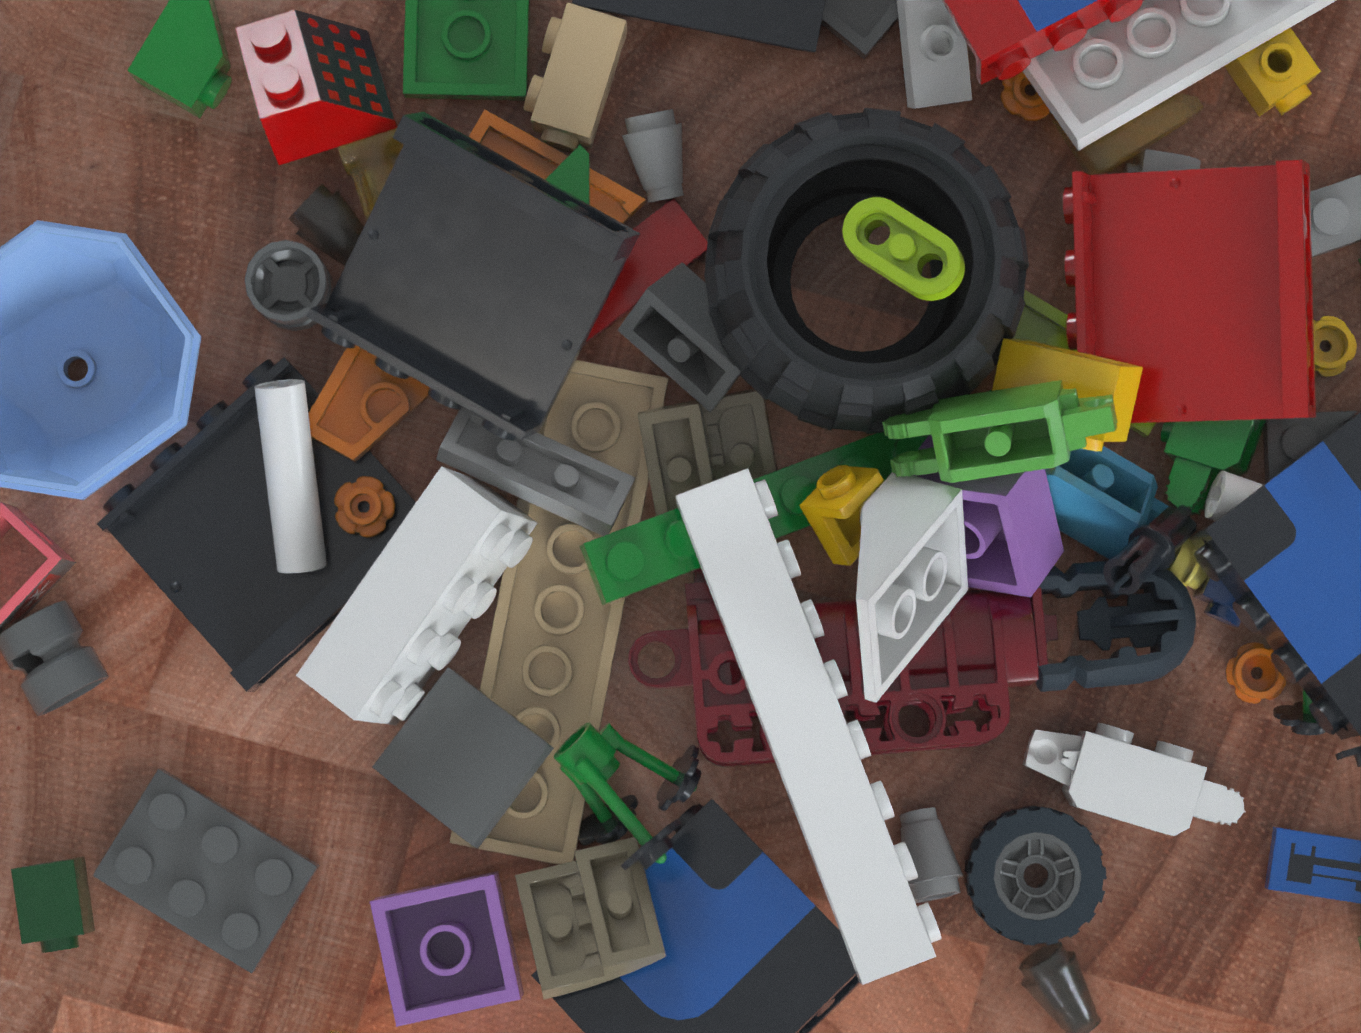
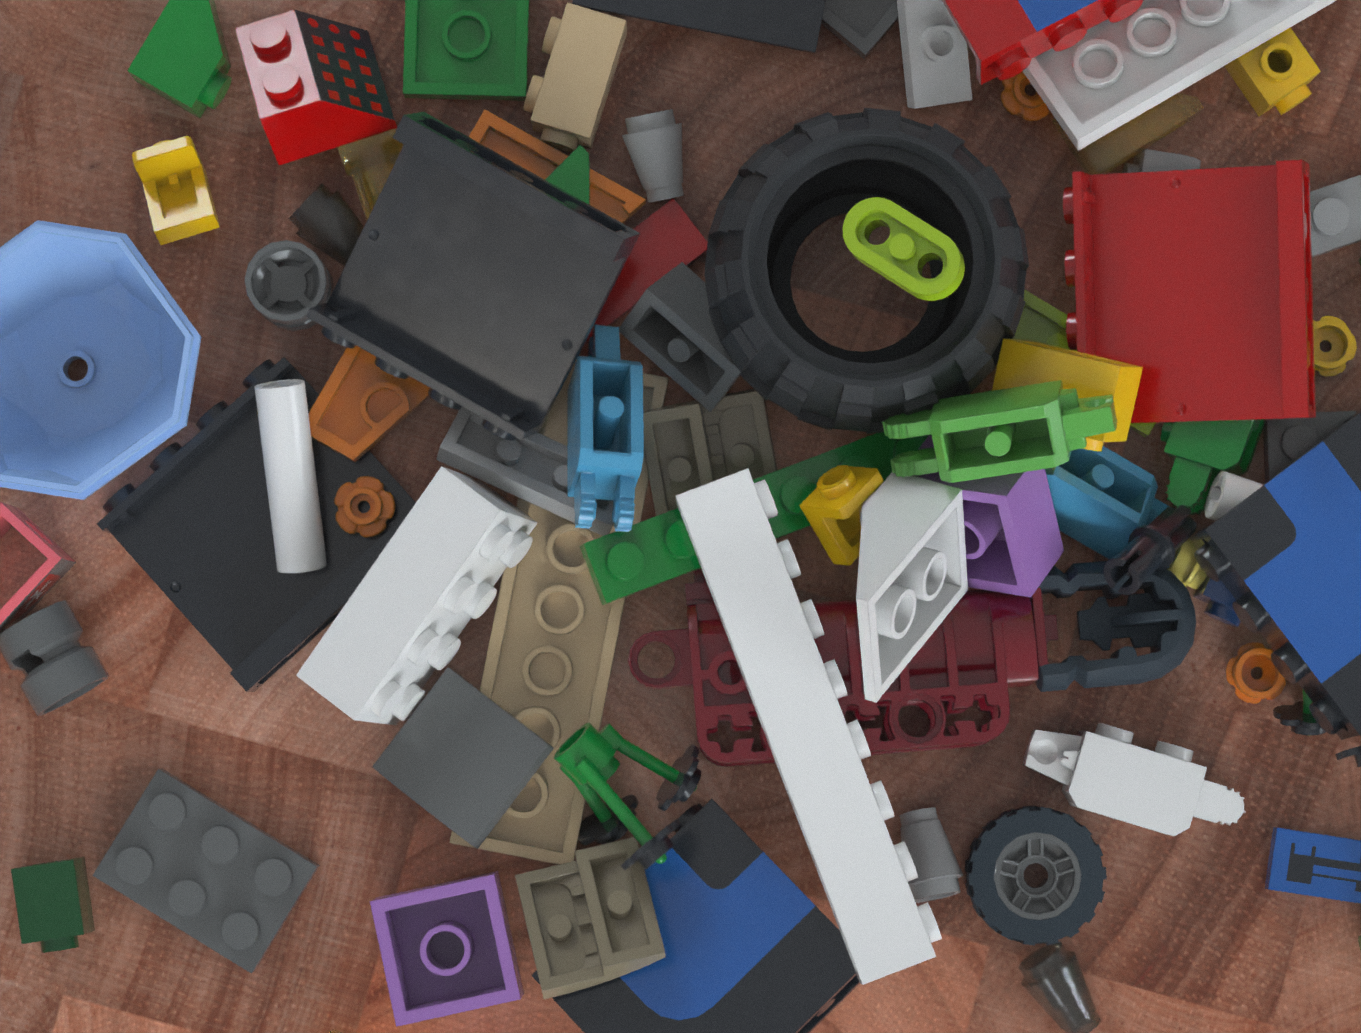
(176, 189): none -> yellow bracket
(604, 430): none -> dark azure hinge

